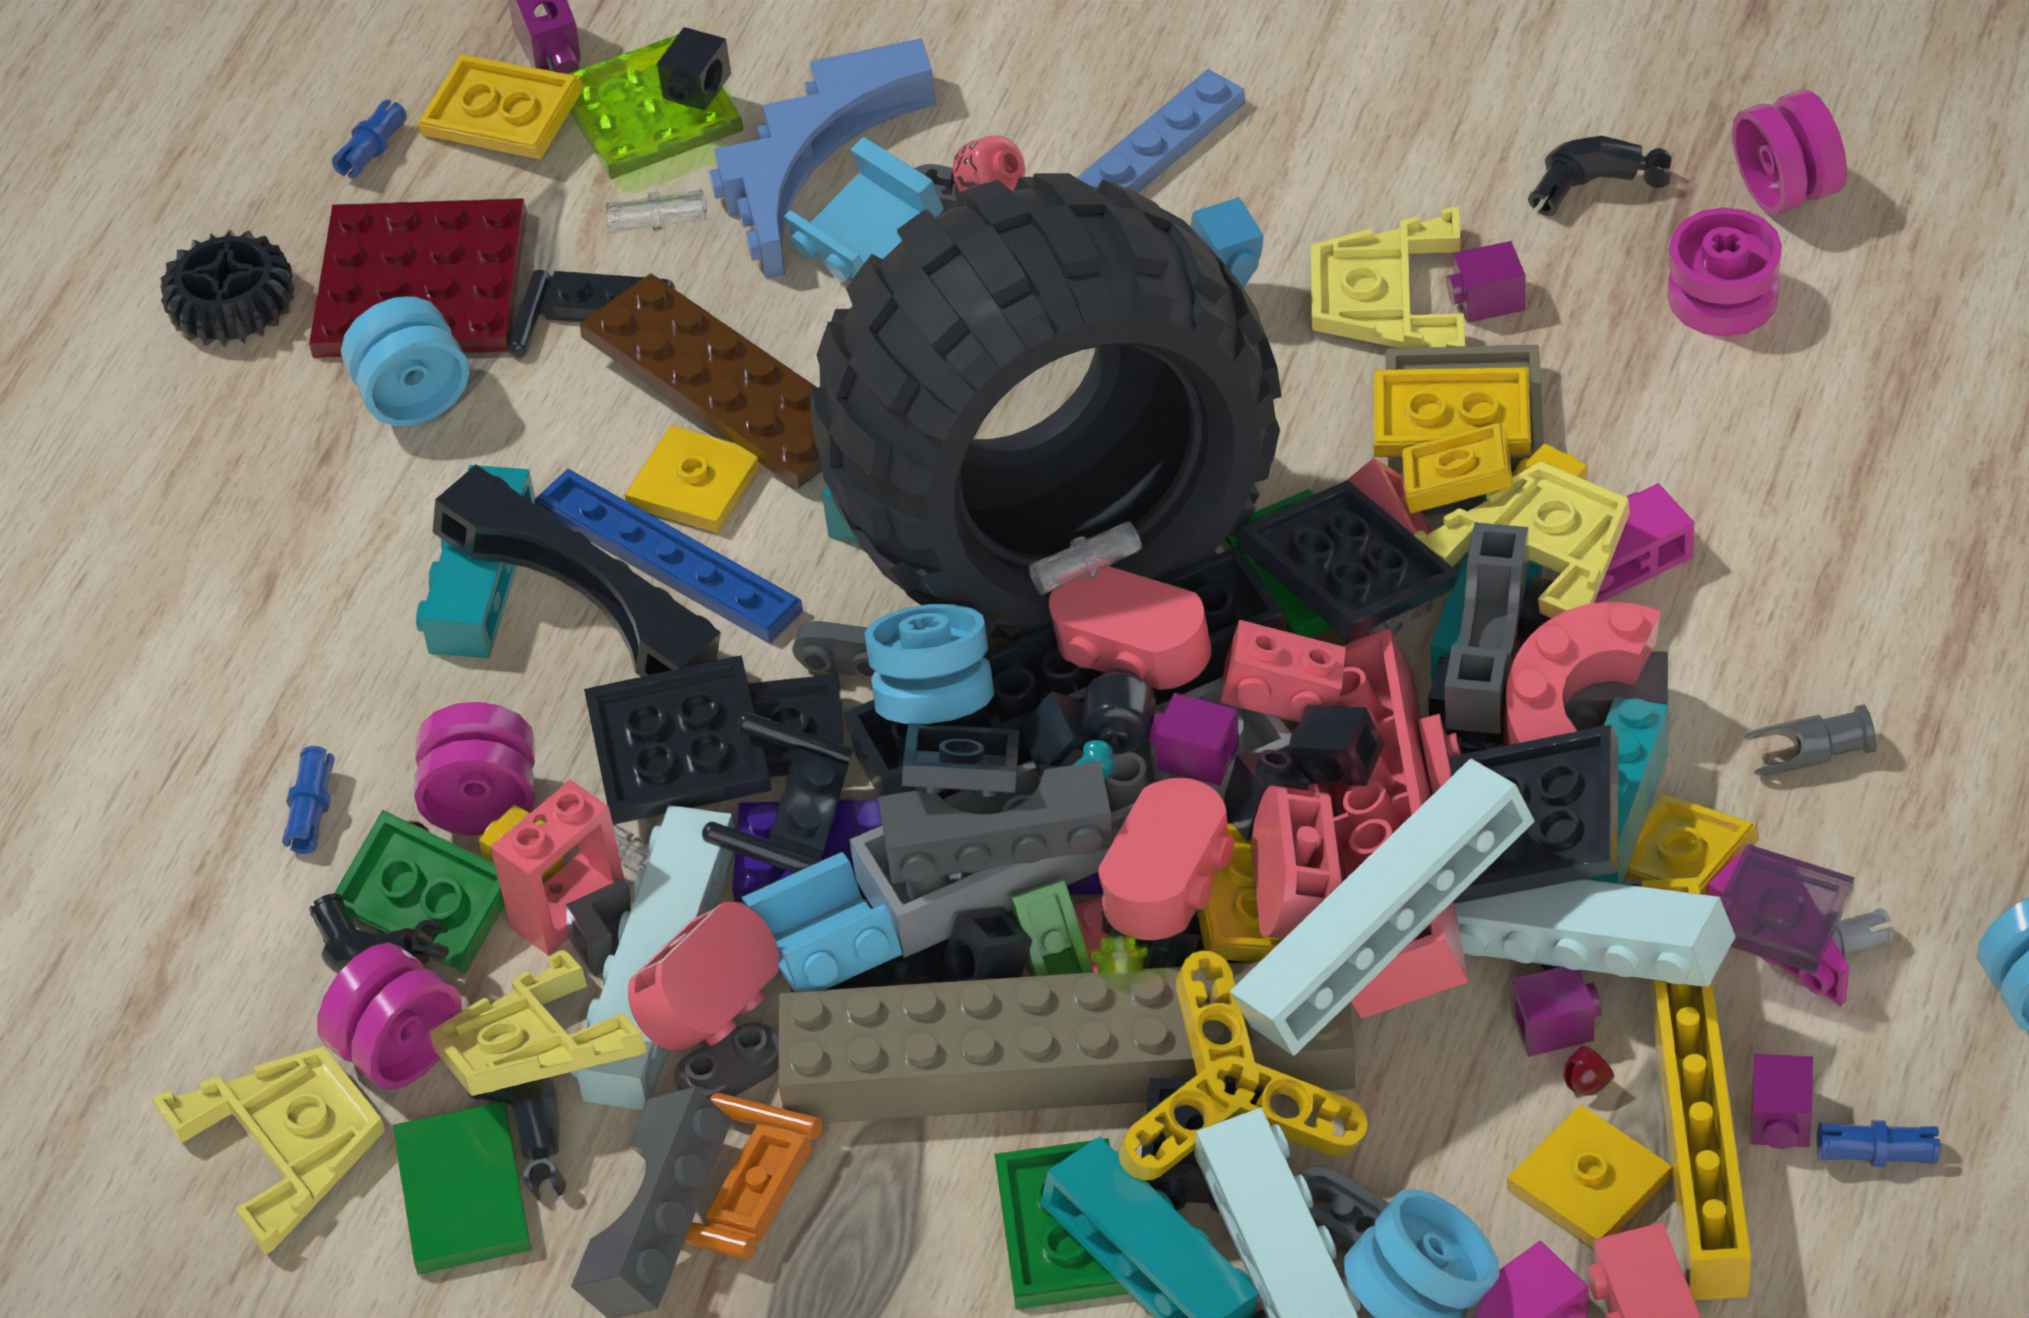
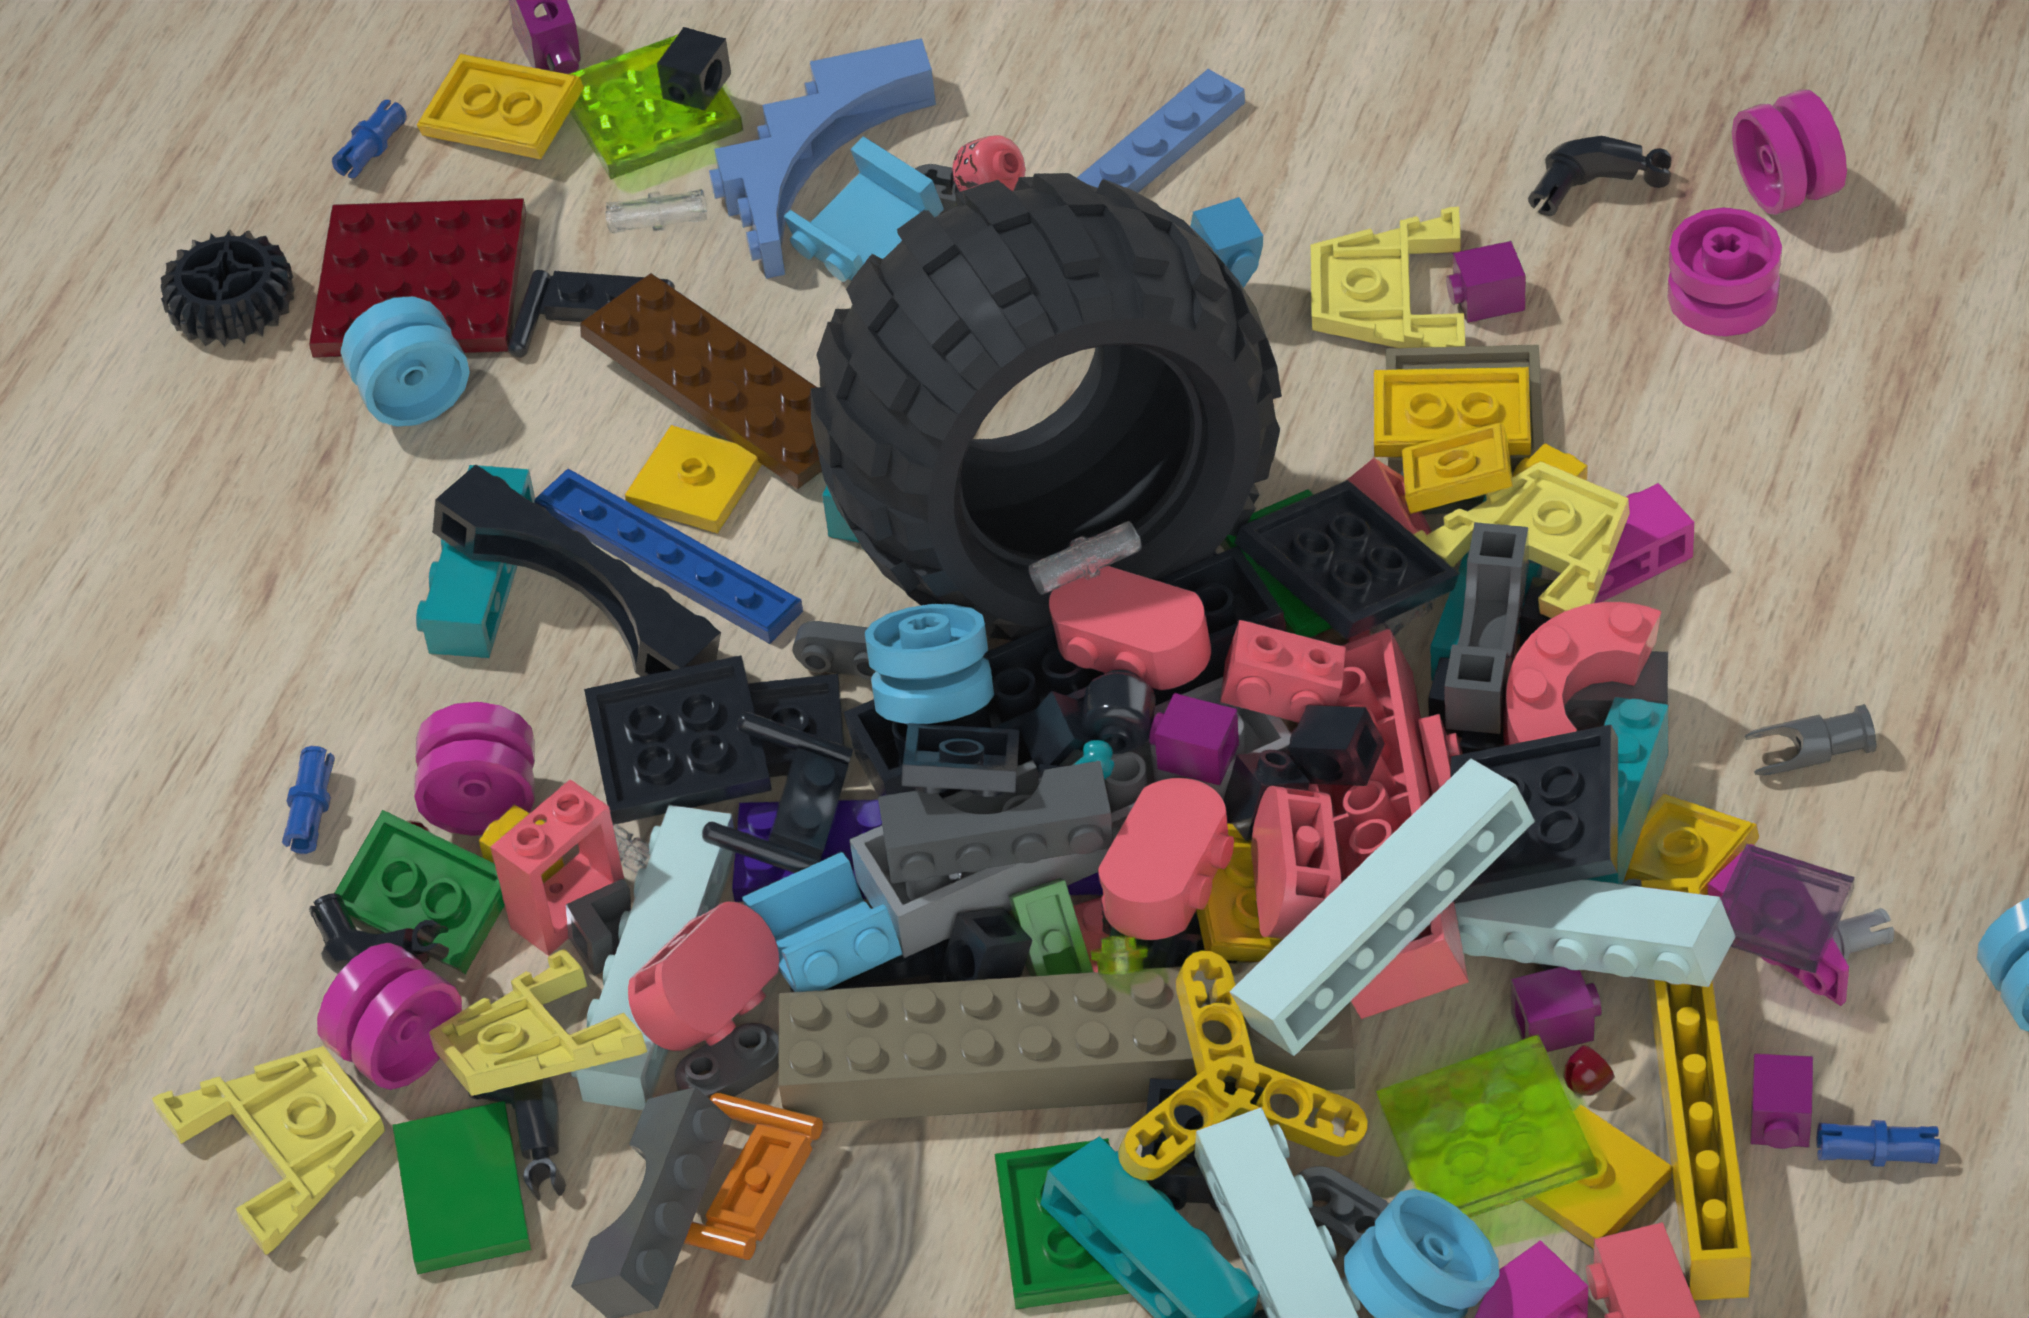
(1488, 1129): none -> clear neon green plate

